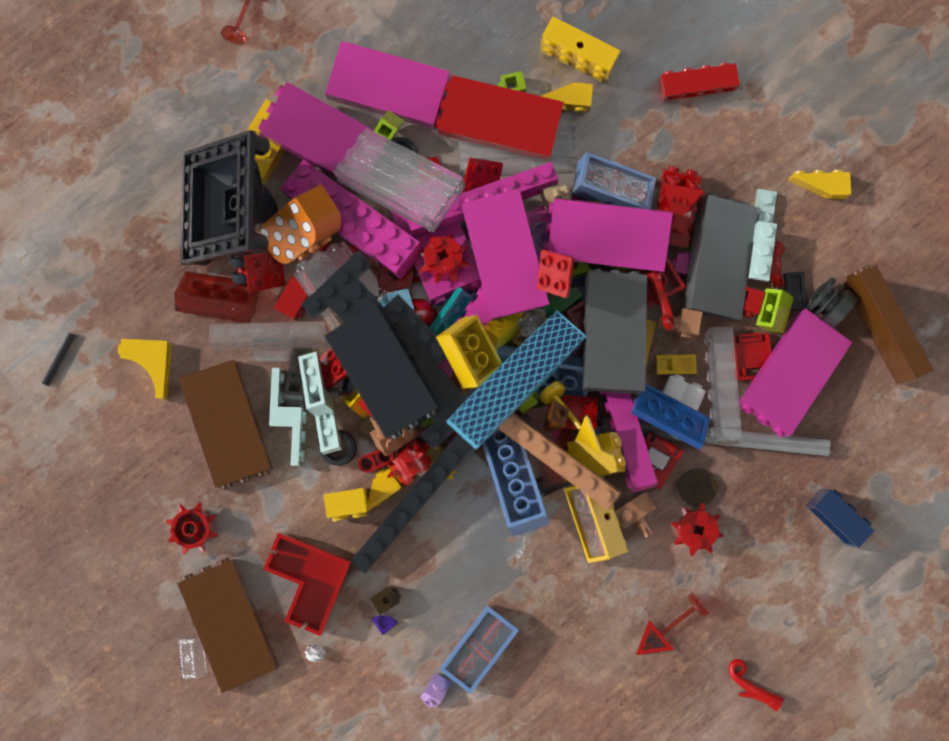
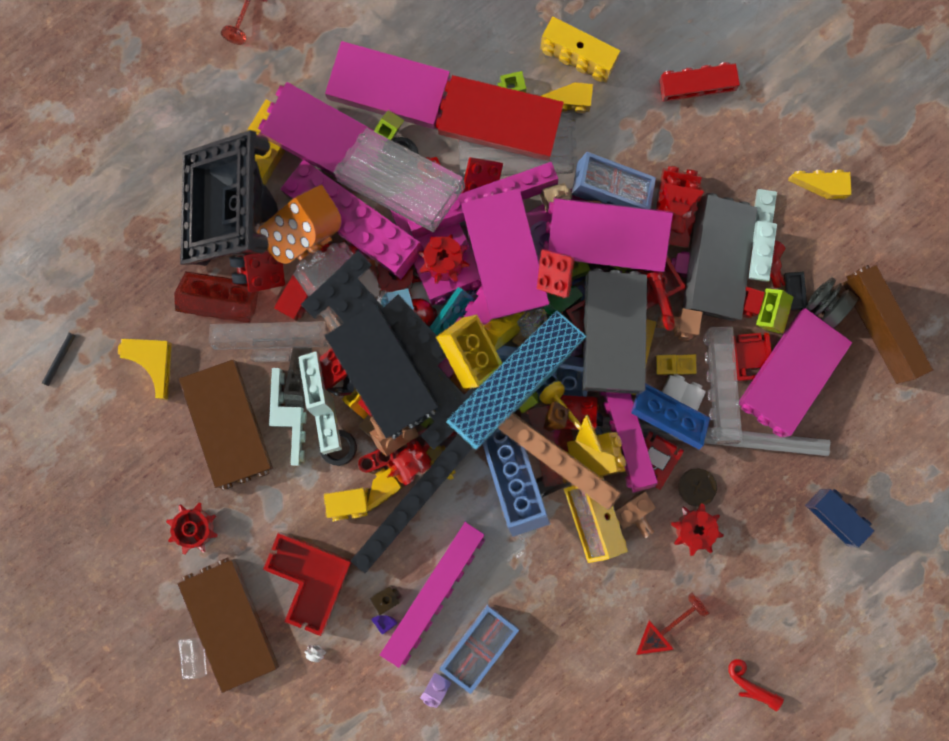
(432, 594): none -> dark pink brick

